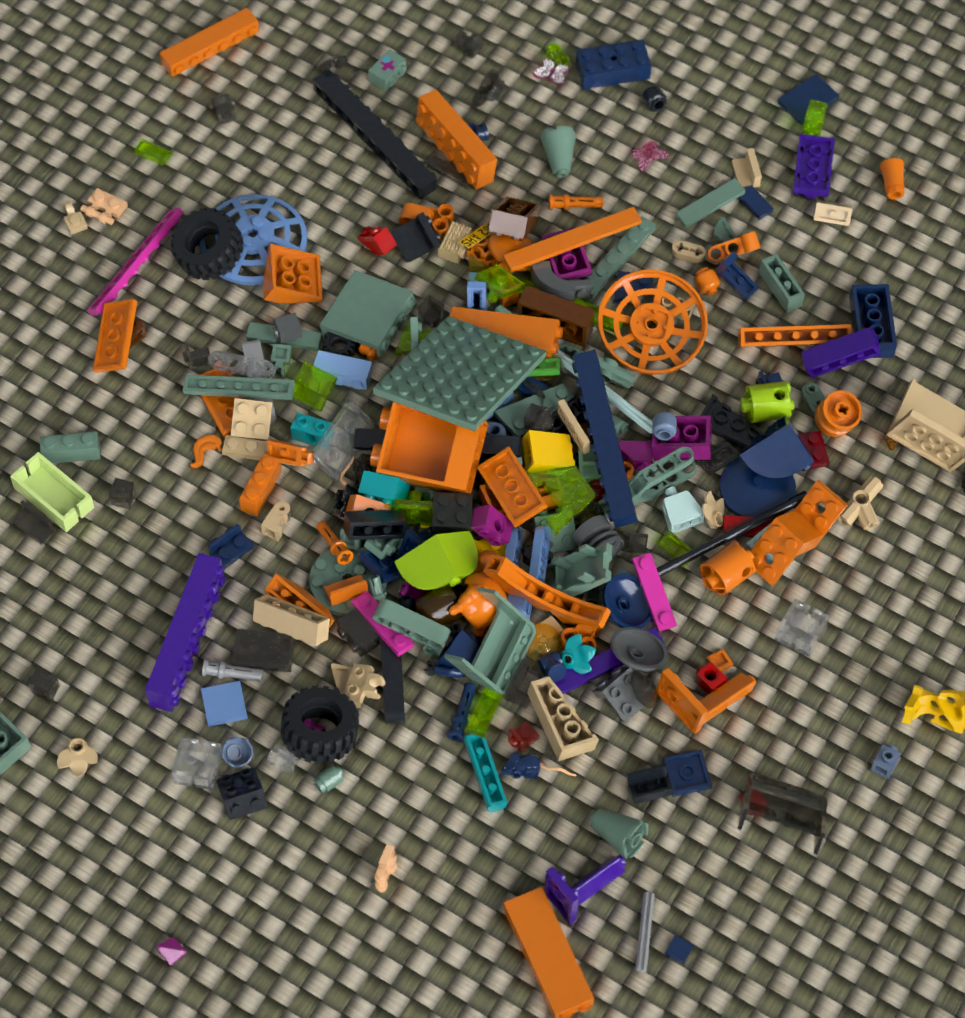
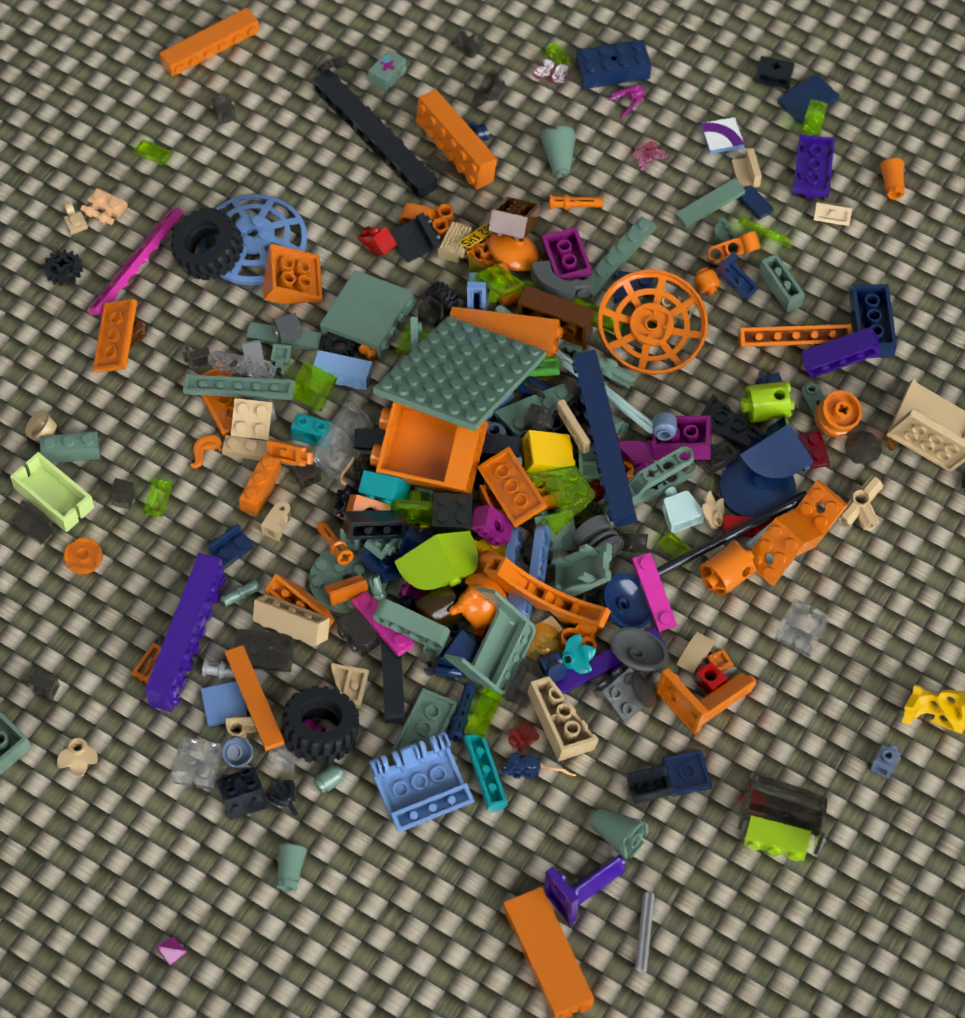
(40, 425): none -> tan piece
(63, 267): none -> black gear
(83, 556): none -> orange tile
(142, 676): none -> orange tile
(161, 484): none -> clear neon green tile
(240, 593): none -> sand green pin
(245, 724): none -> tan plate
(254, 698): none -> orange tile
(283, 795): none -> black piece
(290, 866): none -> sand green plant
(306, 475): none -> clear smoke brick
(363, 683): tan plate -> none
(386, 866): light nougat plate -> none
(420, 783): none -> medium blue slope
(427, 718): none -> sand green tile
(444, 295): none -> black tyre
(572, 239): orange tile -> none
(633, 93): none -> magenta plant
(654, 99): black head -> none
(679, 949): dark blue tile -> none
(688, 251): tan beam -> none
(695, 653): none -> tan slope
(722, 135): none -> tile
(765, 233): none -> clear neon green tile
(774, 72): none -> black brick
(777, 838): none -> lime brick
(863, 447): none -> clear smoke dish

